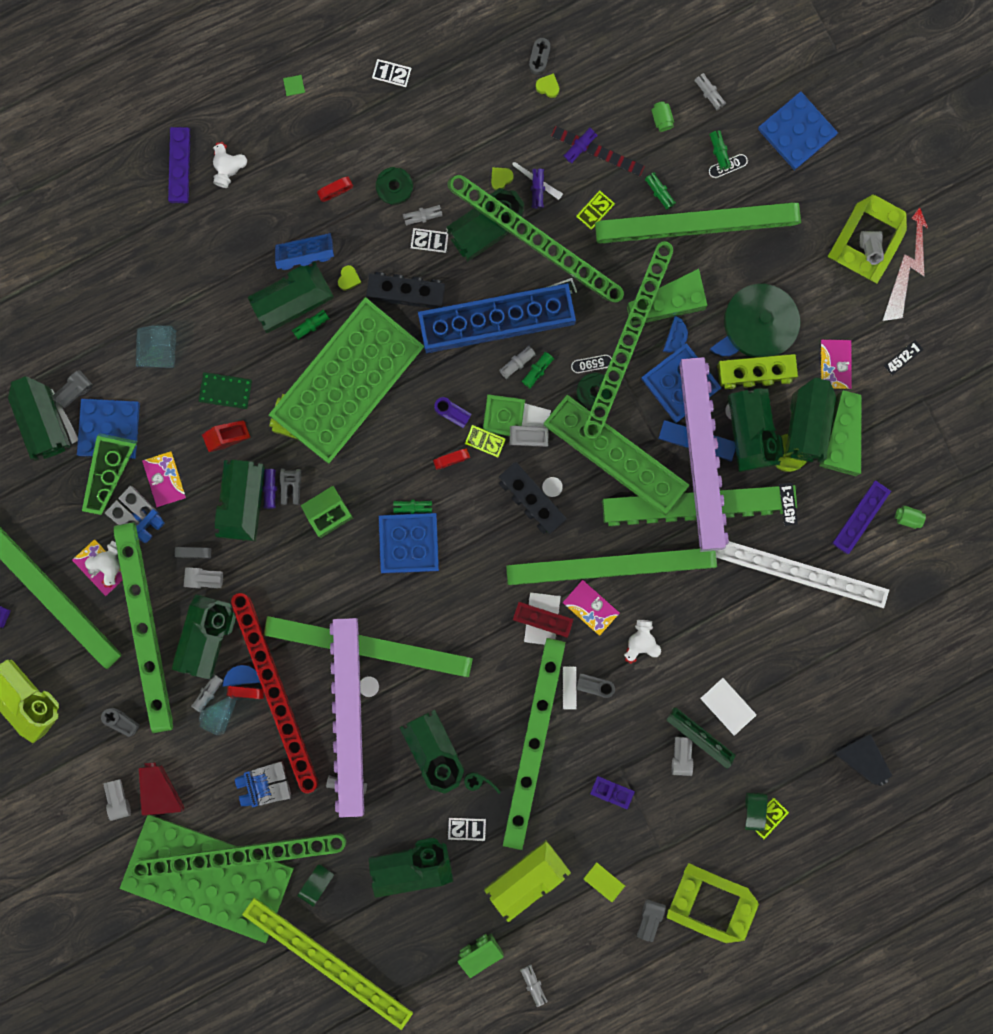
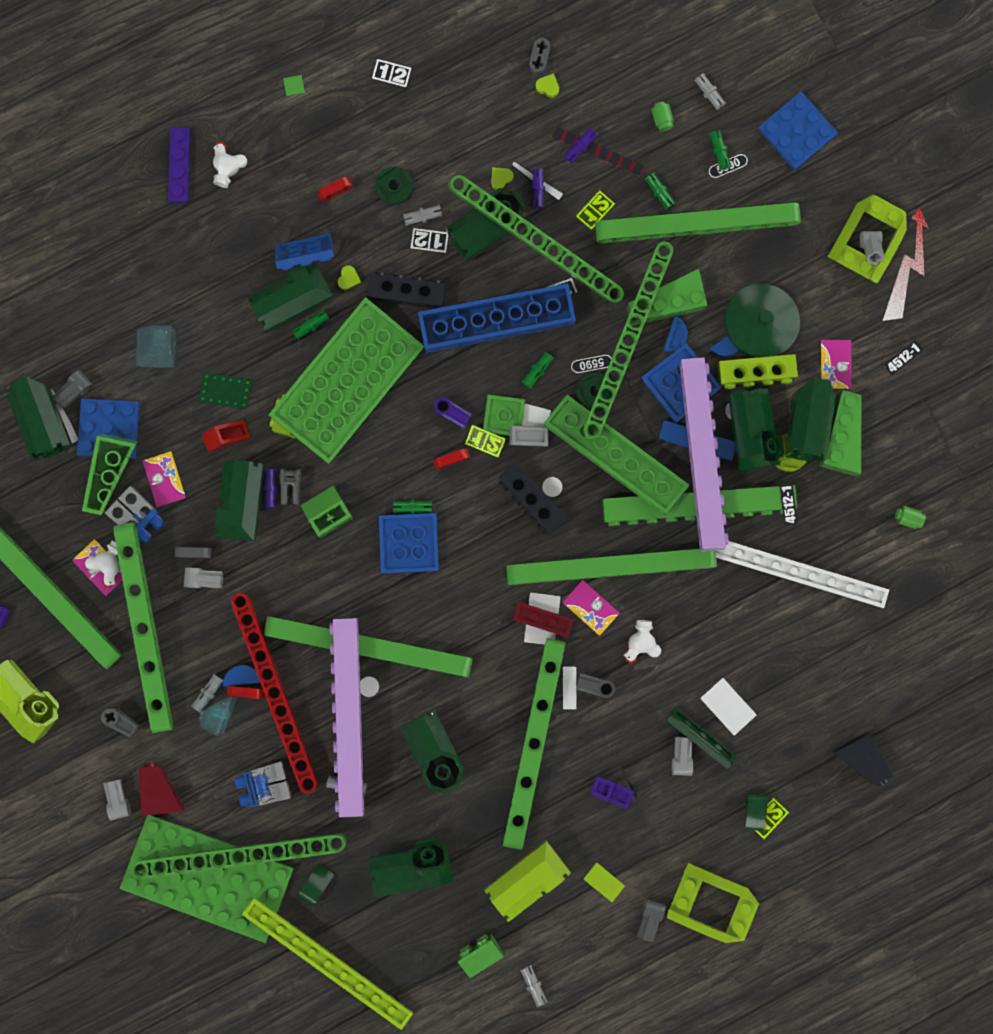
(202, 636): dark green brick -> none
(466, 829): sticker -> none
(480, 778): dark green panel -> none
(517, 362): light grey pin -> none
(861, 517): dark purple plate -> none

